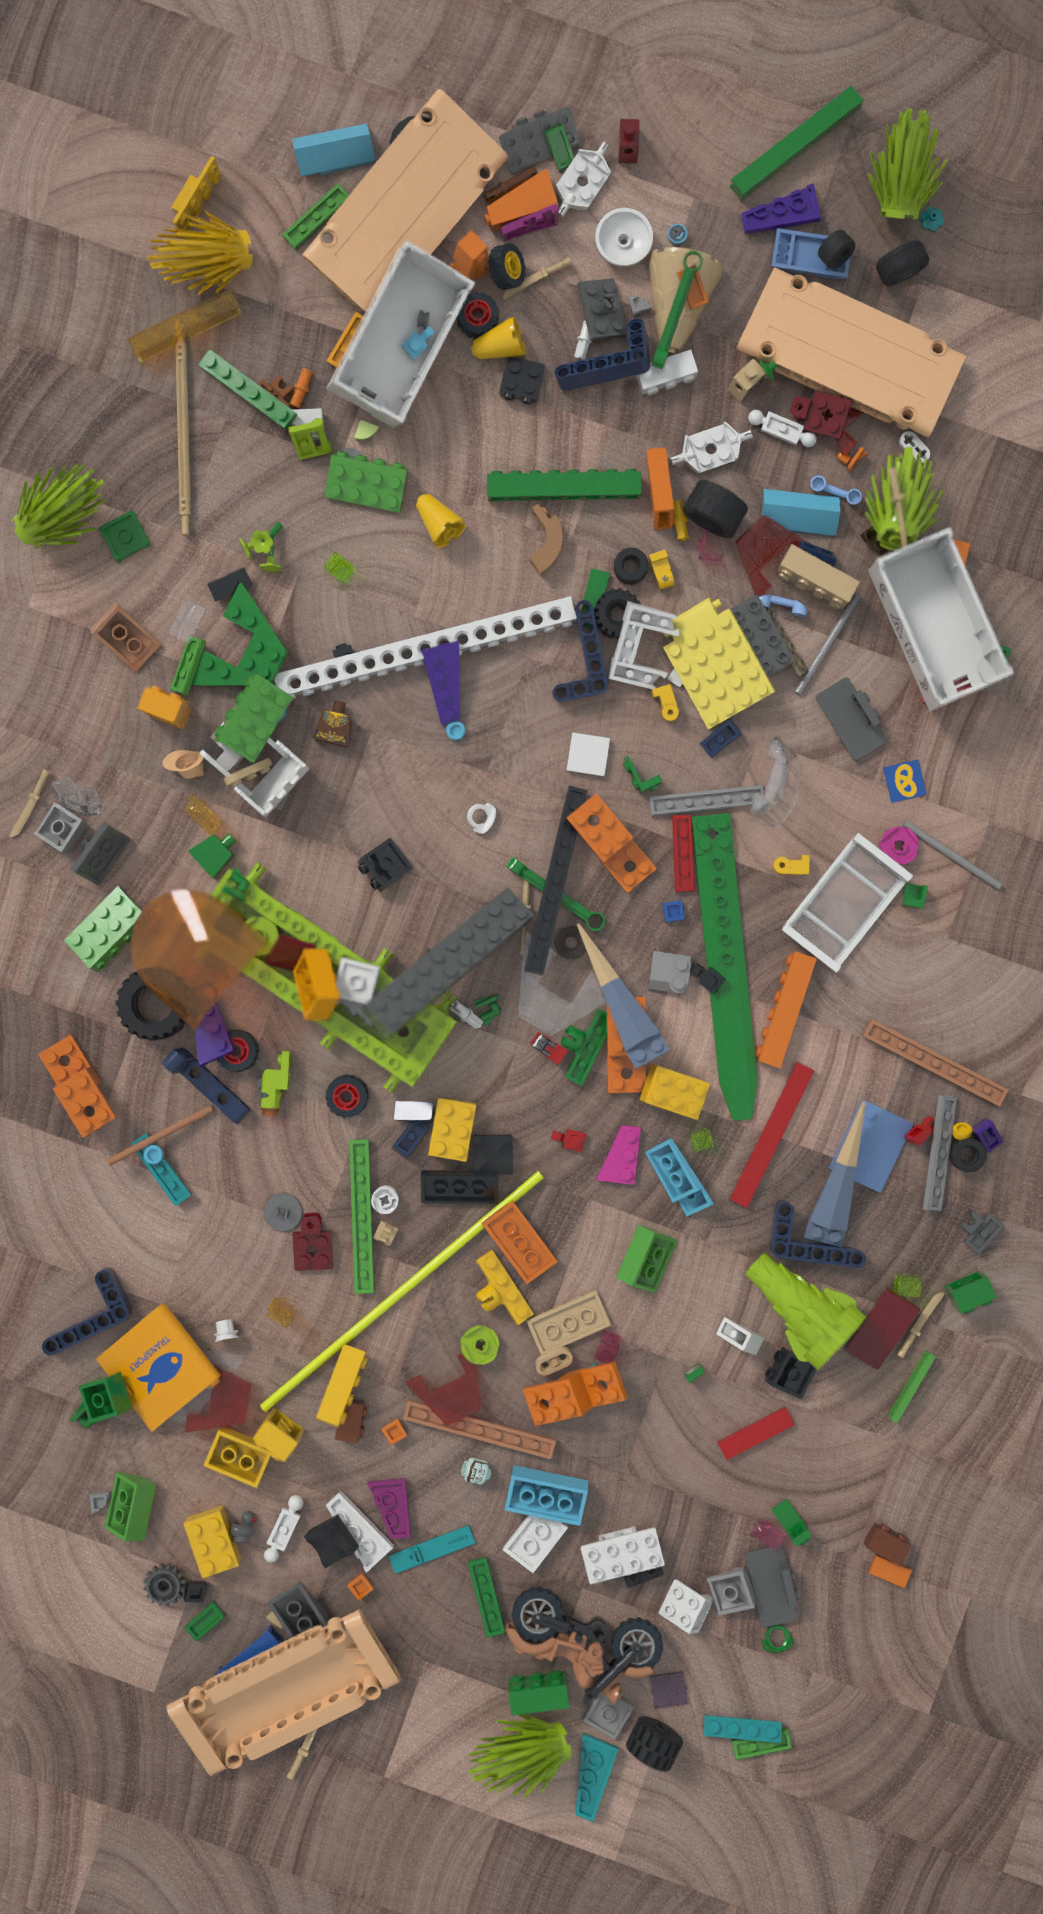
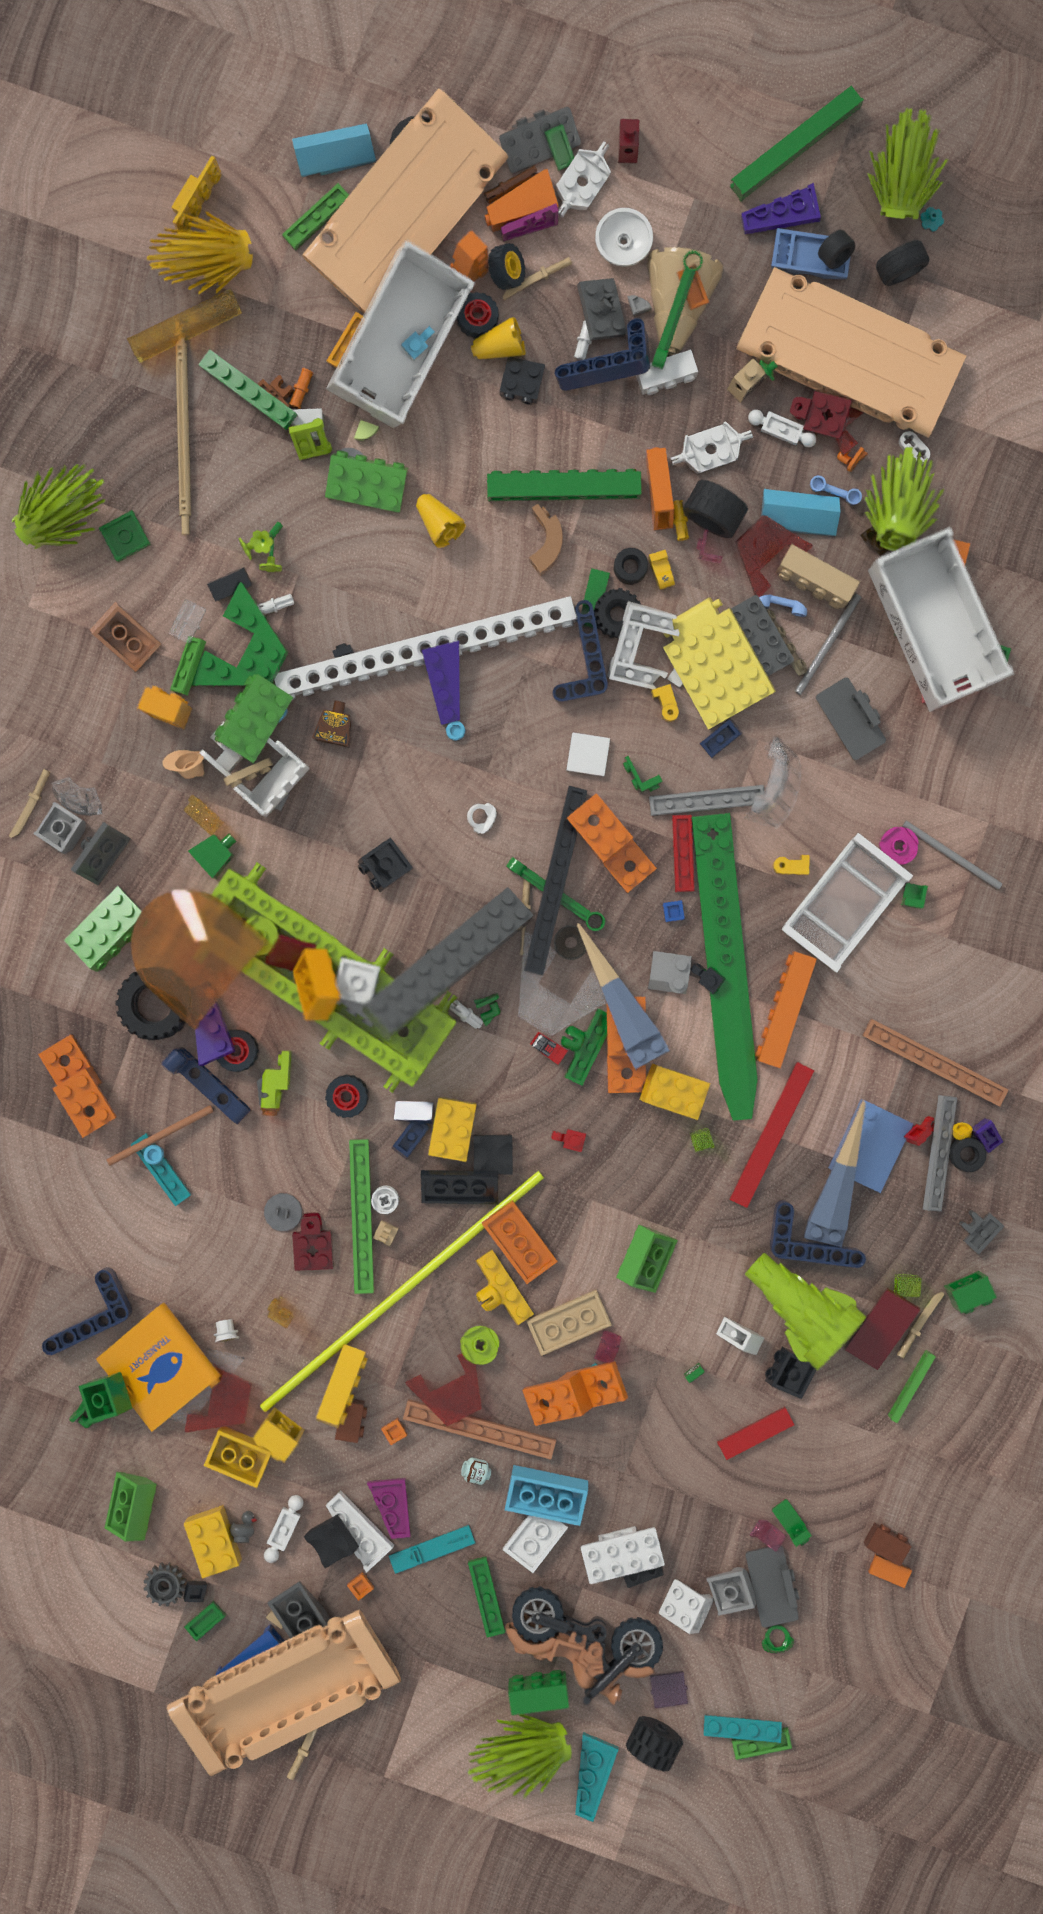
(98, 1500): light grey tile -> none
(243, 884): green piece -> none
(276, 604): none -> white axle
(339, 567): clear neon green panel -> none
(423, 319): dark grey bush -> none
(554, 1361): tan plate -> none
(608, 1717): light grey tile -> none
(622, 1157): dark pink wing -> none
(677, 234): tile -> none
(678, 1177): medium azure slope -> none
(818, 552): dark blue slope -> none
(897, 496): tan sword -> none
(904, 781): blue sticker -> none

